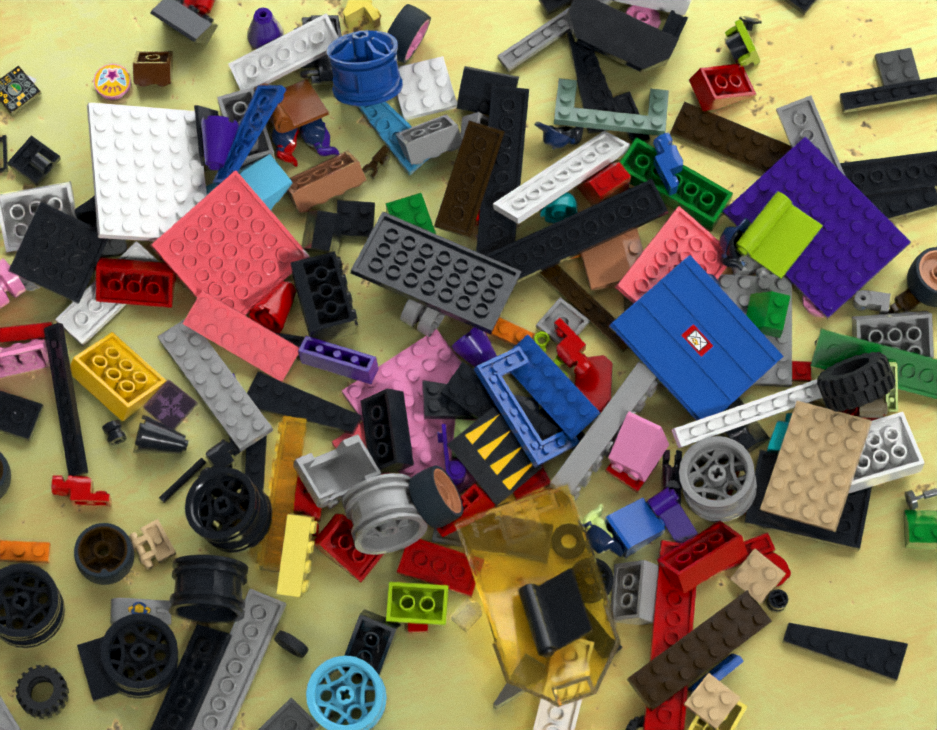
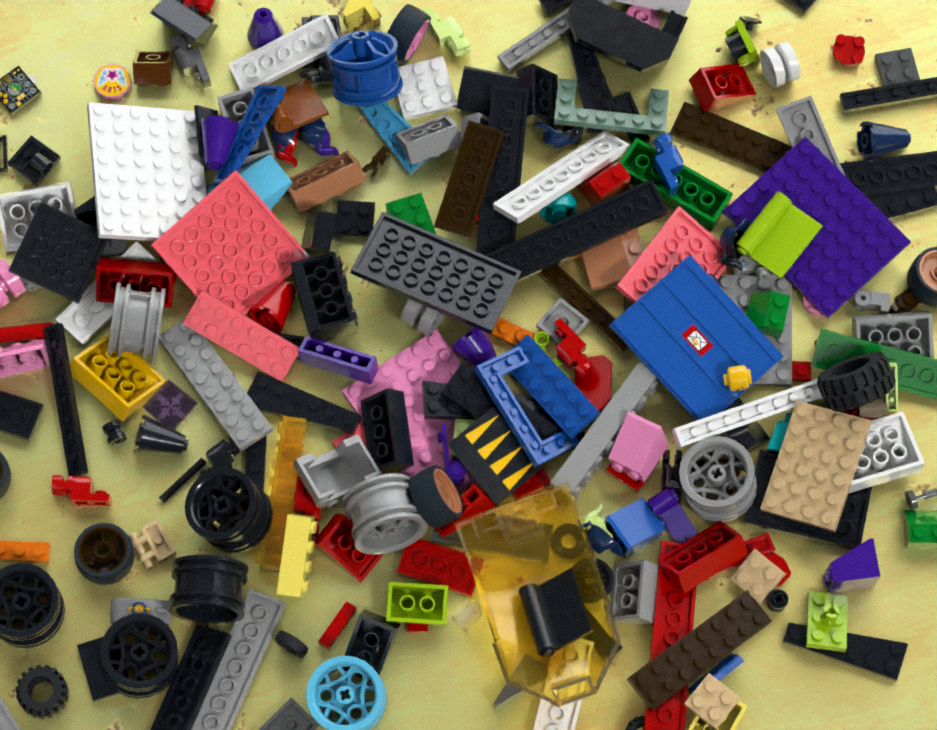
(136, 322): none -> light grey wheel
(189, 59): none -> flat silver plate
(337, 625): none -> red piece
(448, 33): none -> yellowish green plate
(542, 93): none -> black slope
(737, 378): none -> yellow head
(780, 64): none -> white wheel
(826, 621): none -> lime plate
(849, 50): none -> red piece
(854, 569): none -> dark purple slope
(881, 139): none -> dark blue cone

